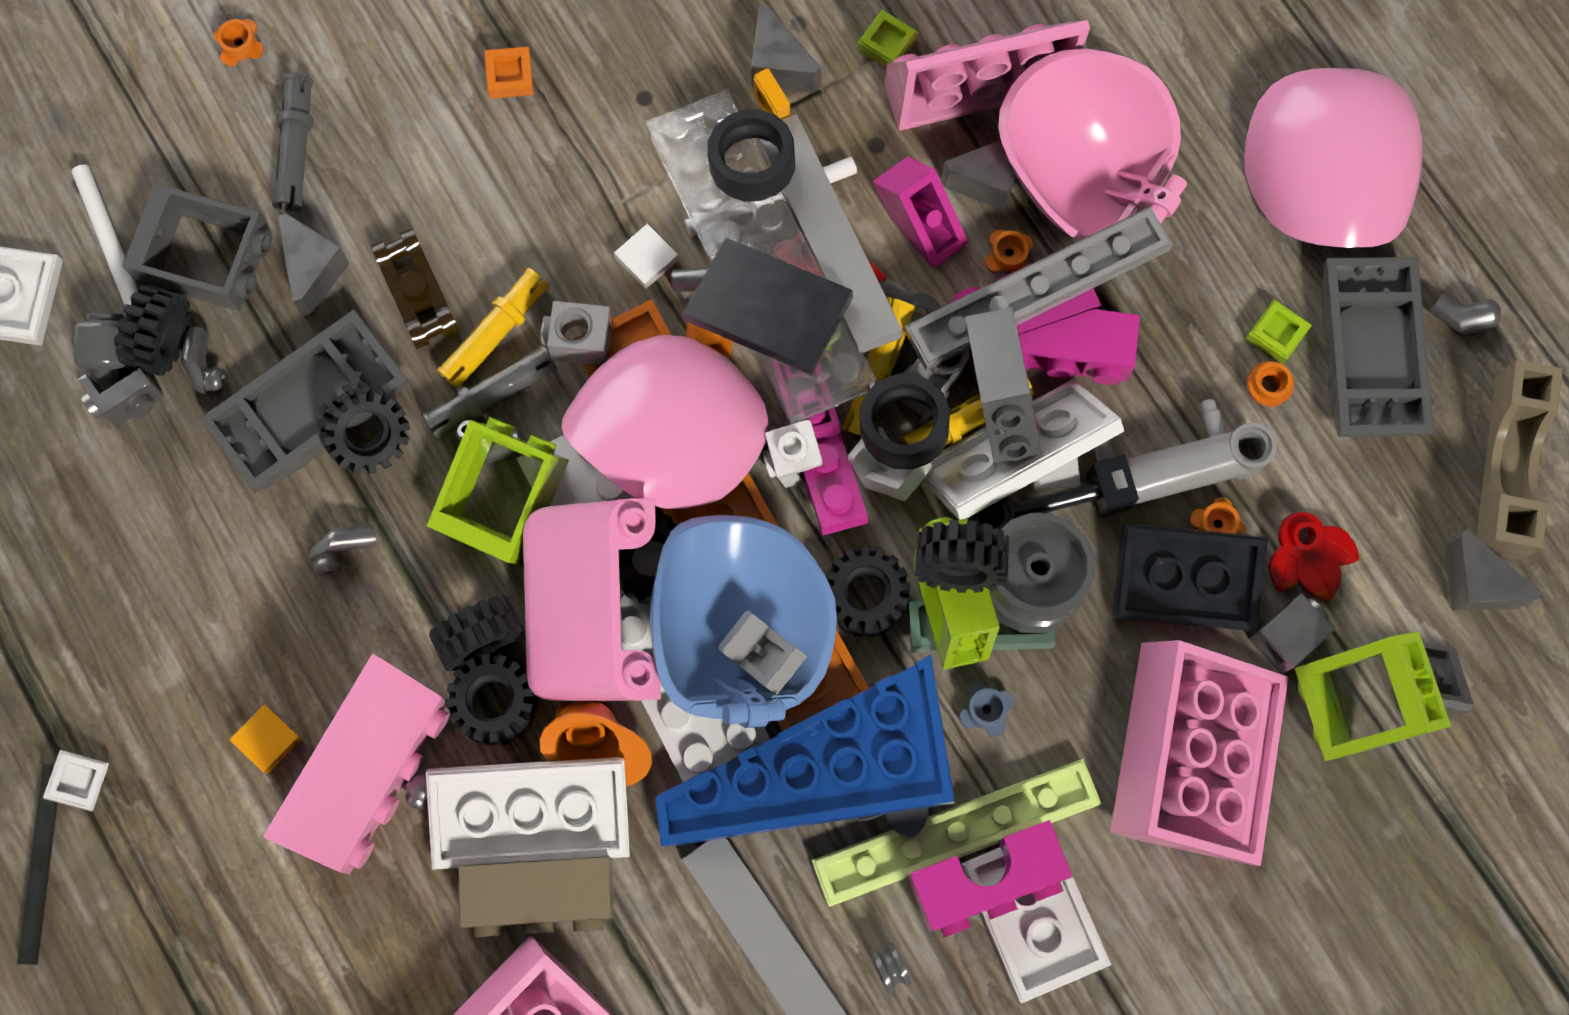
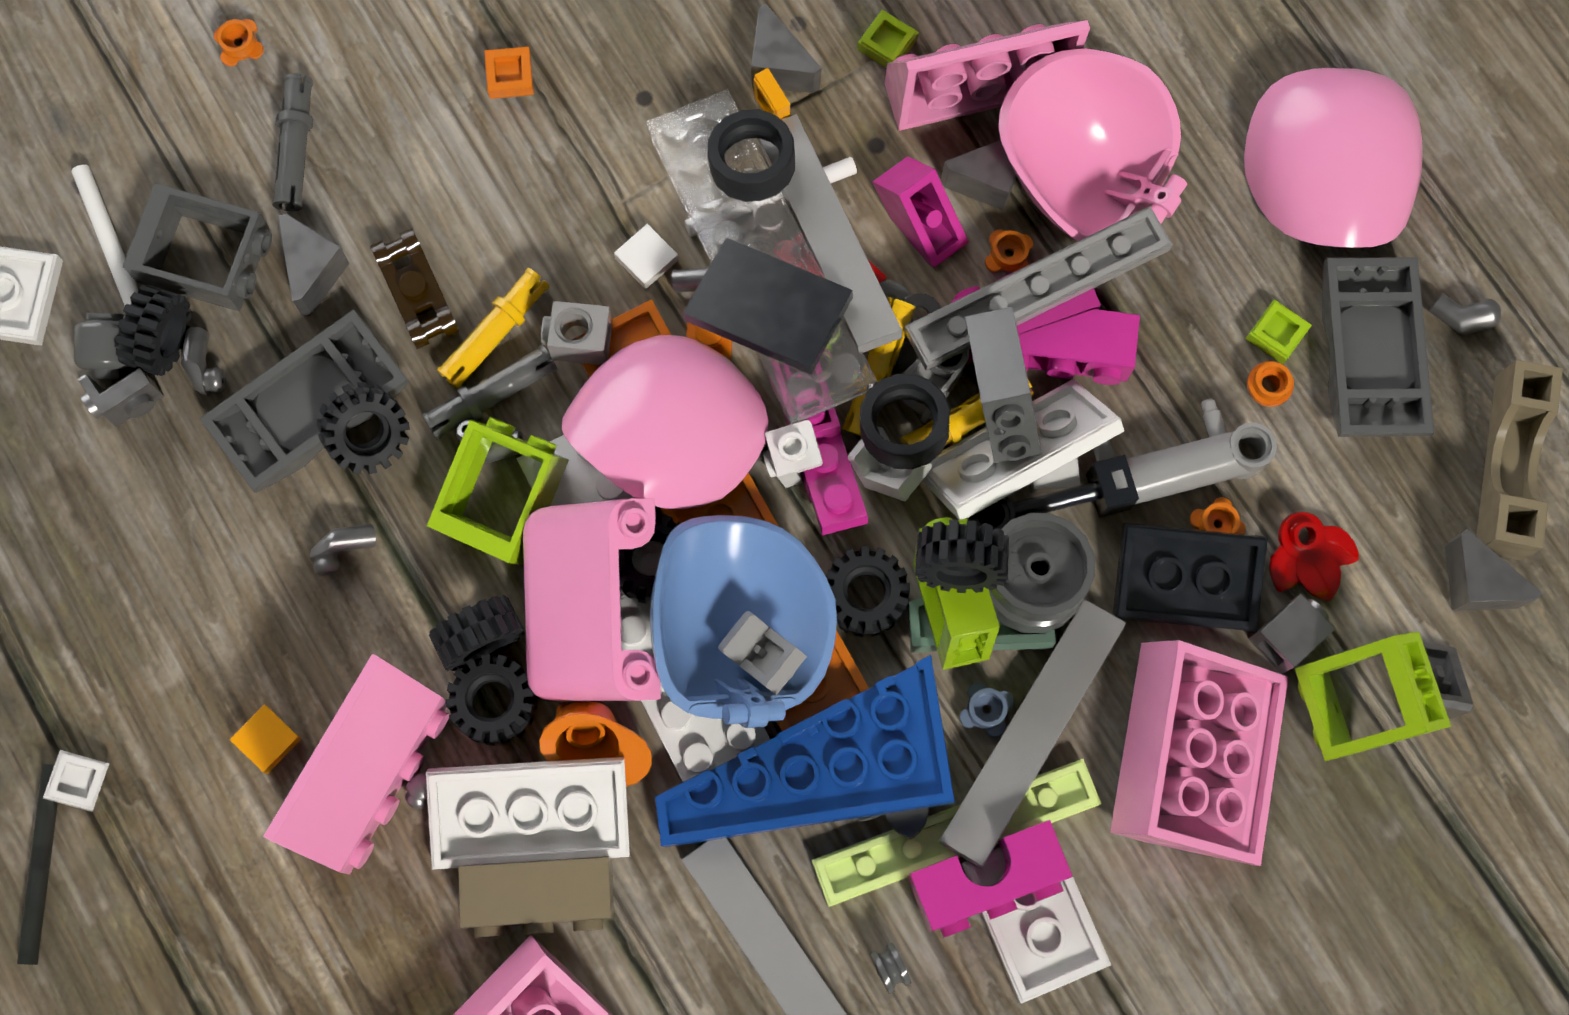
(1032, 734): none -> light grey tile

